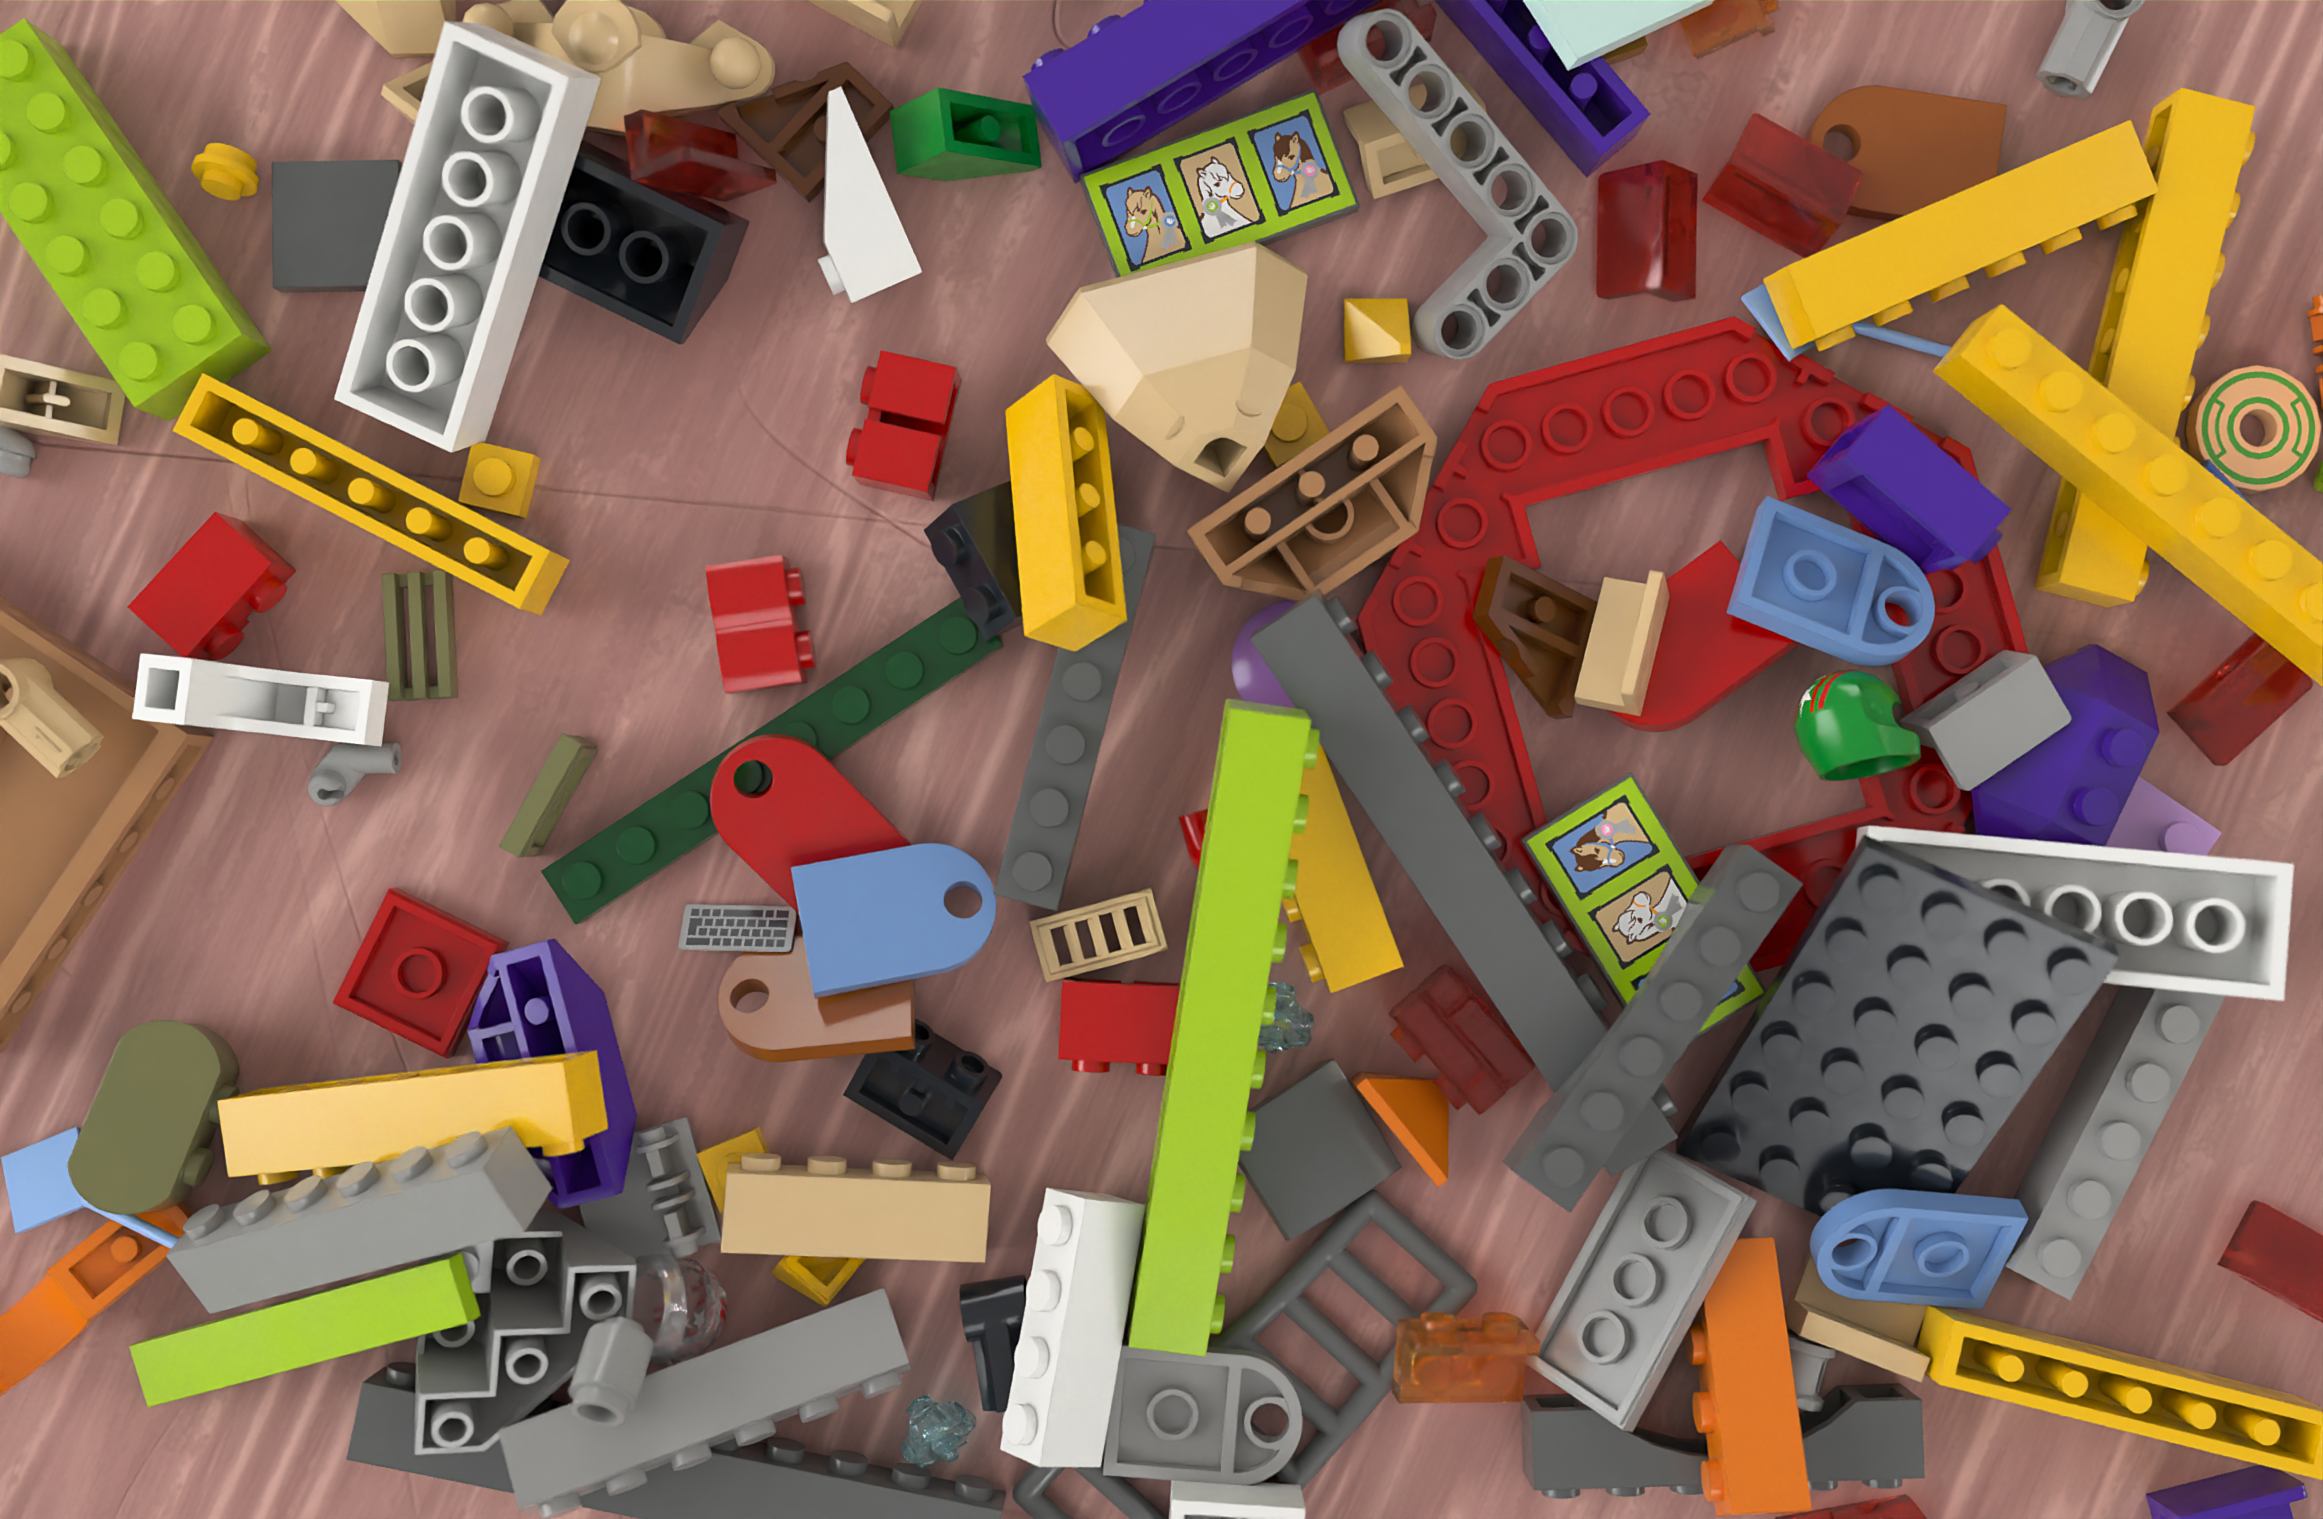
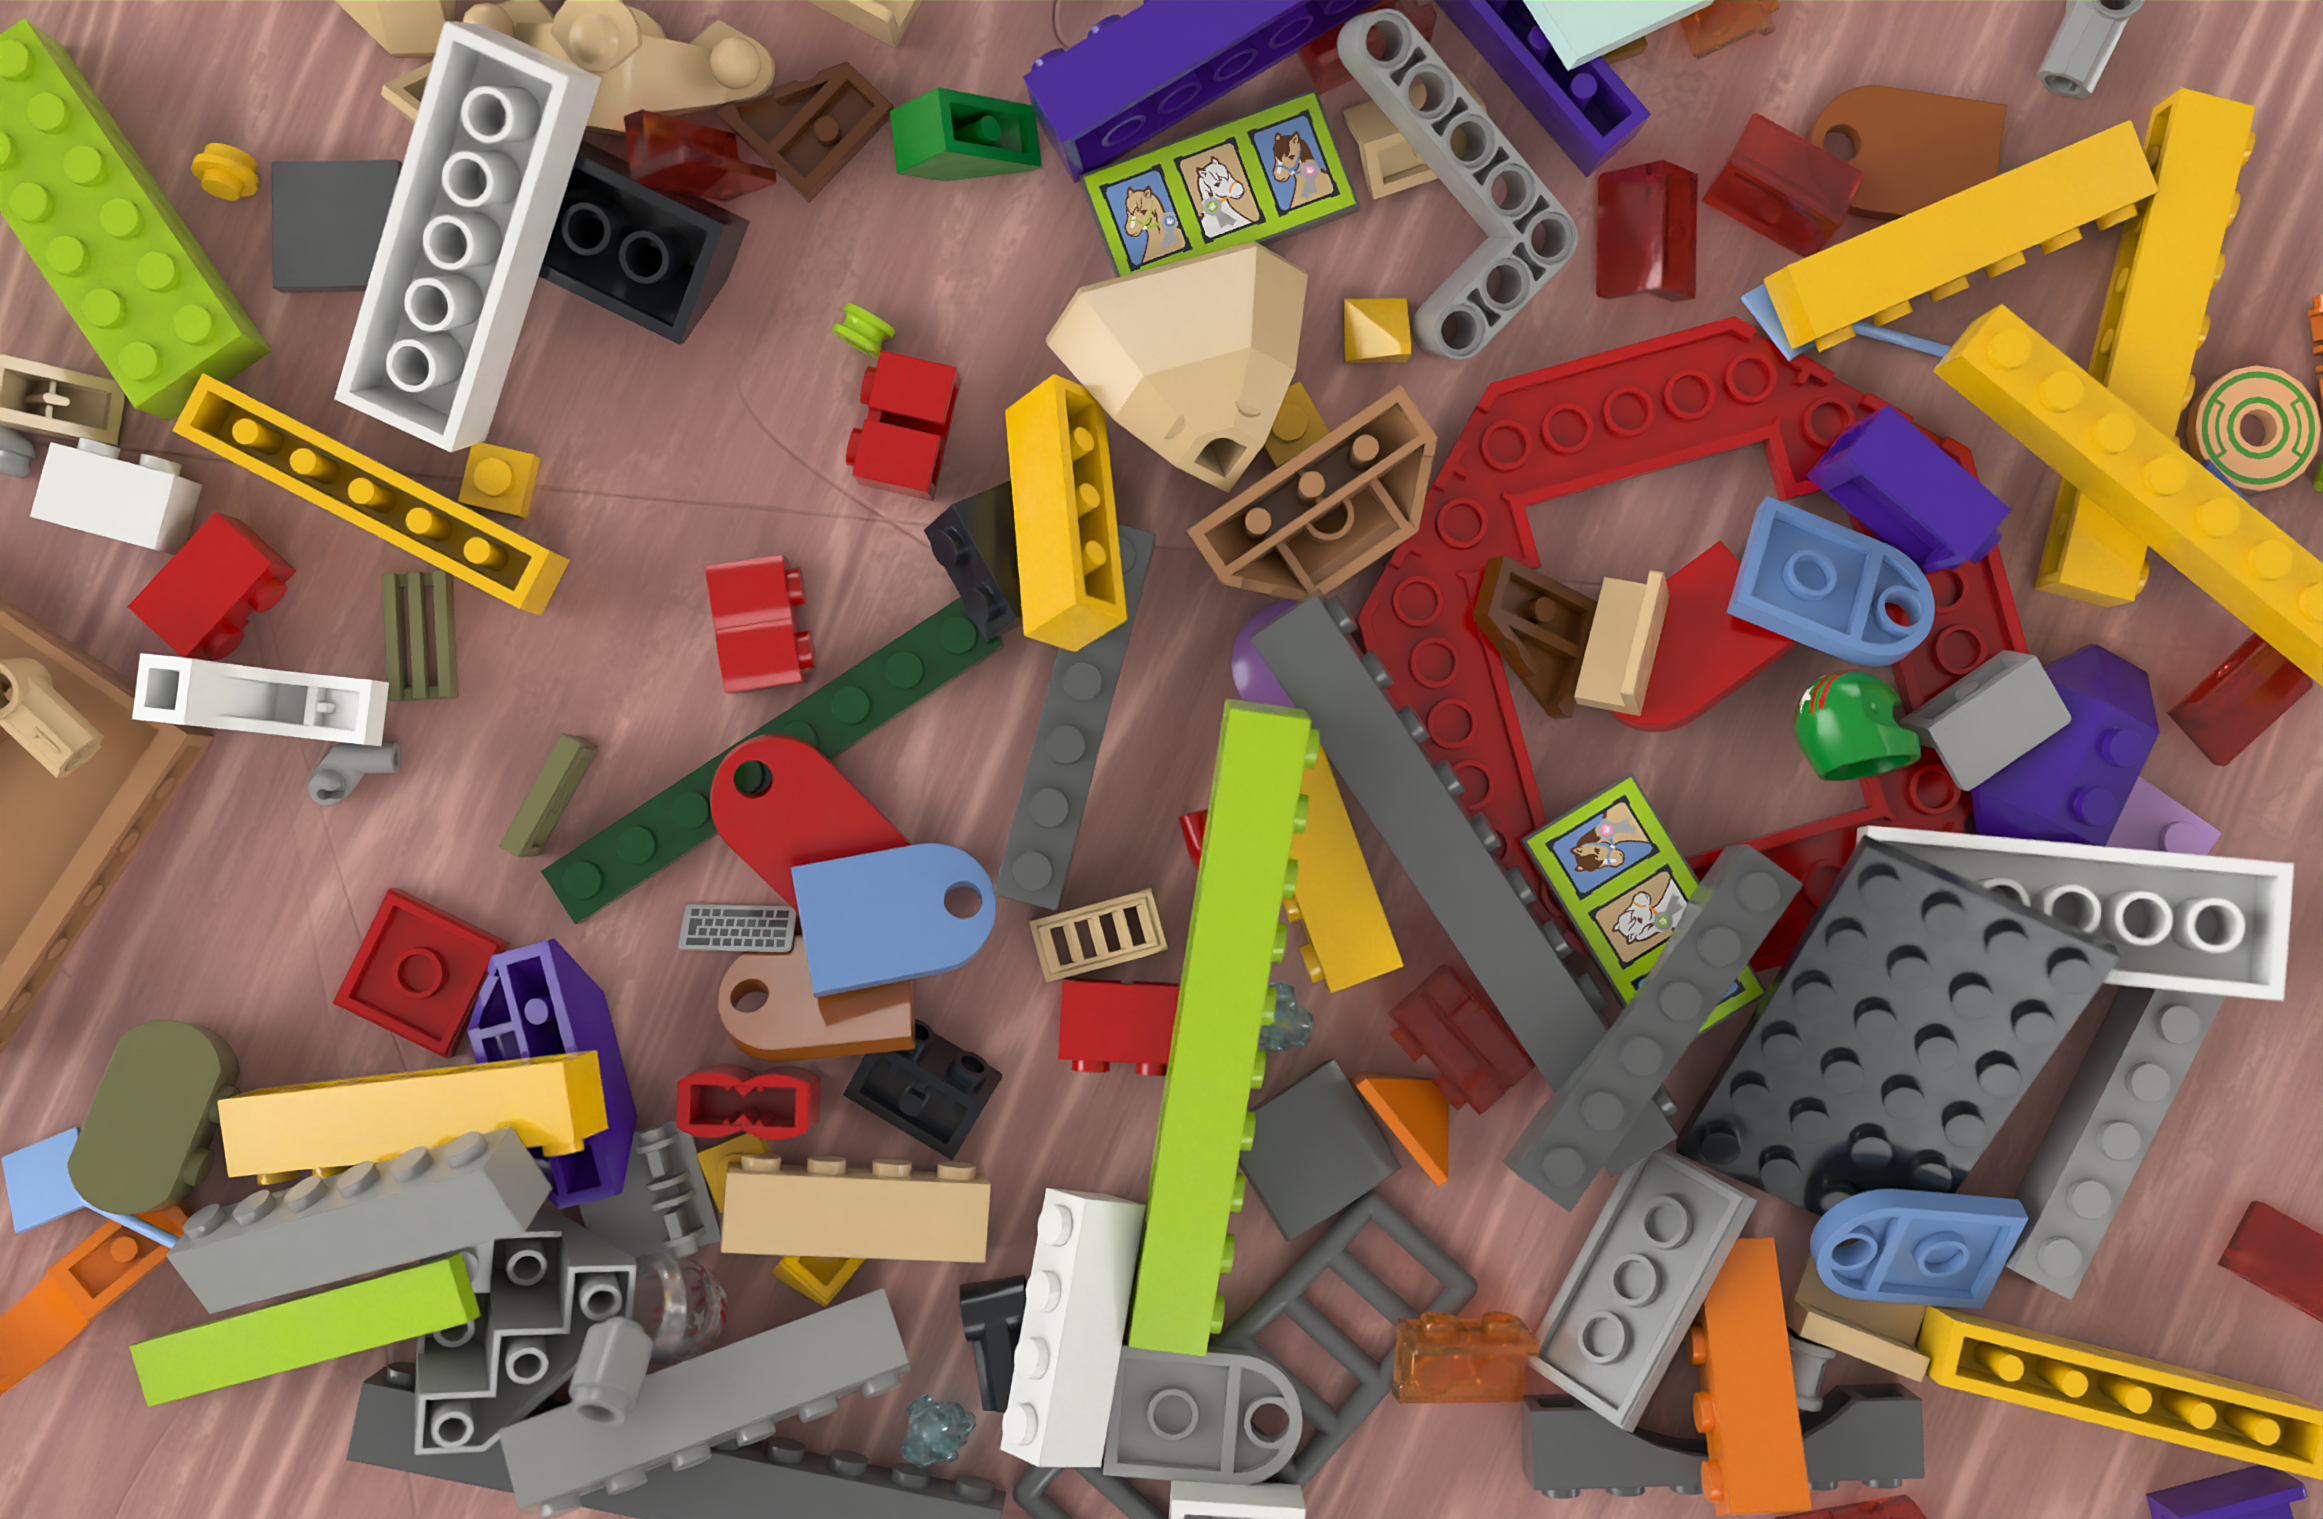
(117, 498): none -> white brick
(731, 1098): none -> red brick
(859, 221): white slope -> none
(863, 330): none -> lime bush

